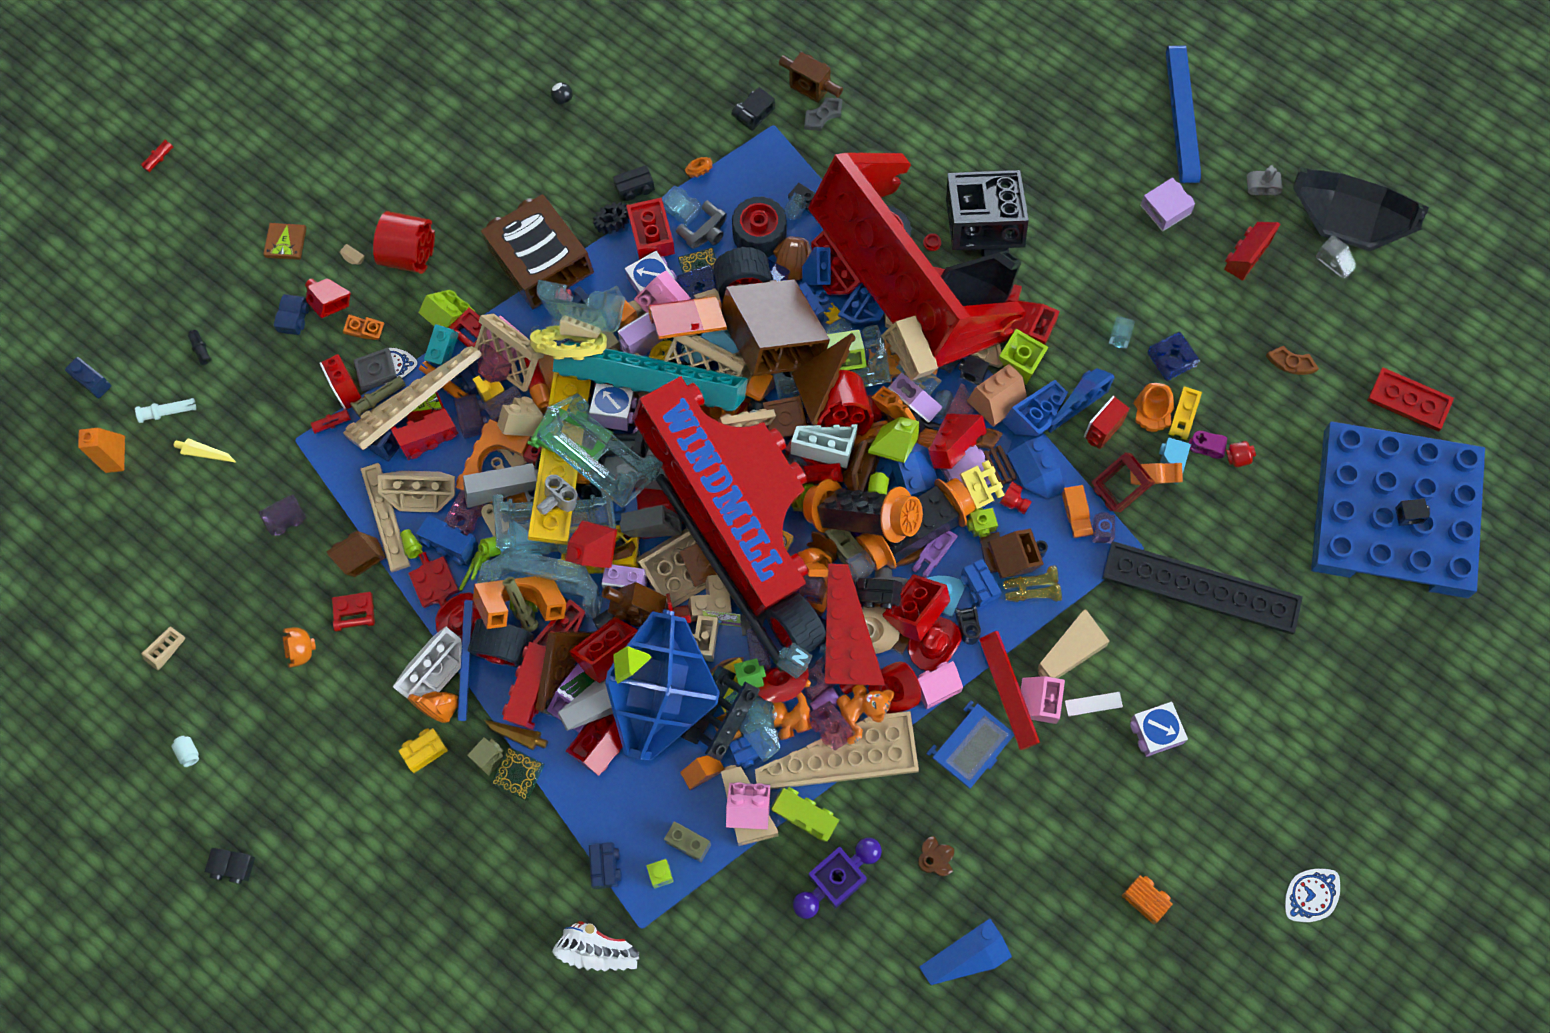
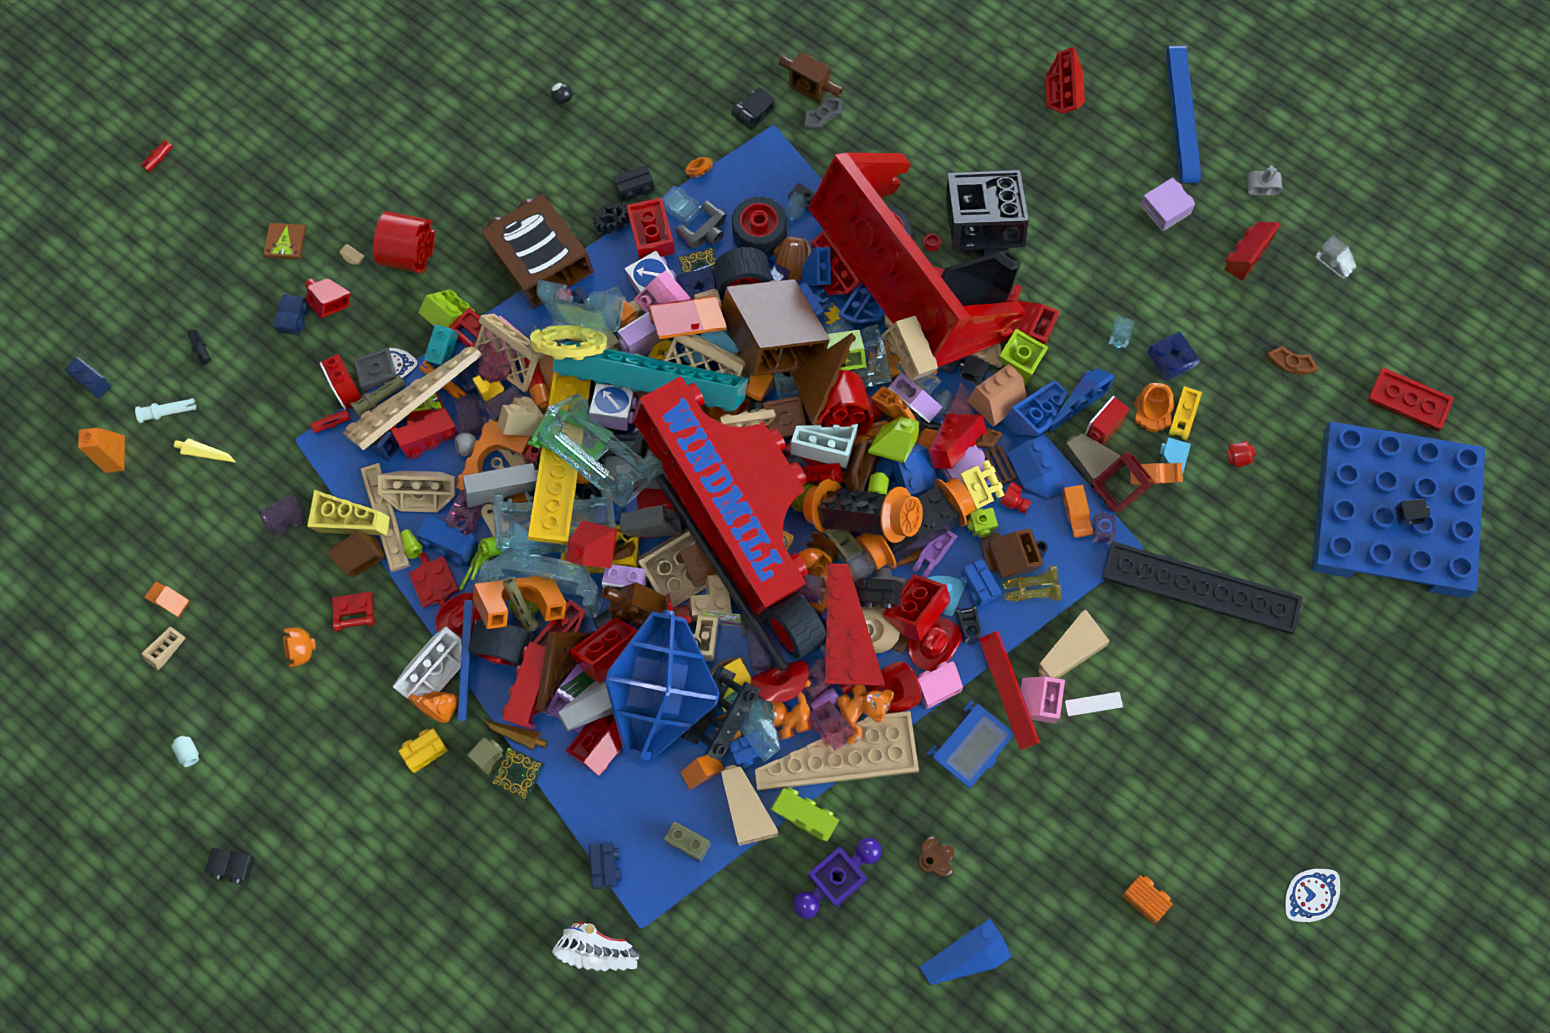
(167, 599): none -> slope
(341, 516): none -> light yellow wedge
(363, 328): orange slope -> none
(464, 444): none -> light grey piece
(557, 495): light grey beam -> none
(574, 327): tan slope -> none
(628, 662): lime slope -> none
(660, 873): lime brick -> none
(748, 806): bright pink slope -> none
(750, 672): bright green brick -> none
(794, 660): clear light blue brick -> none
(816, 570): orange tile -> none
(1065, 82): none -> red wedge
(1089, 456): none -> dark tan slope
(1158, 729): piece -> none
(1209, 444): magenta piece -> none
(1357, 209): black panel -> none

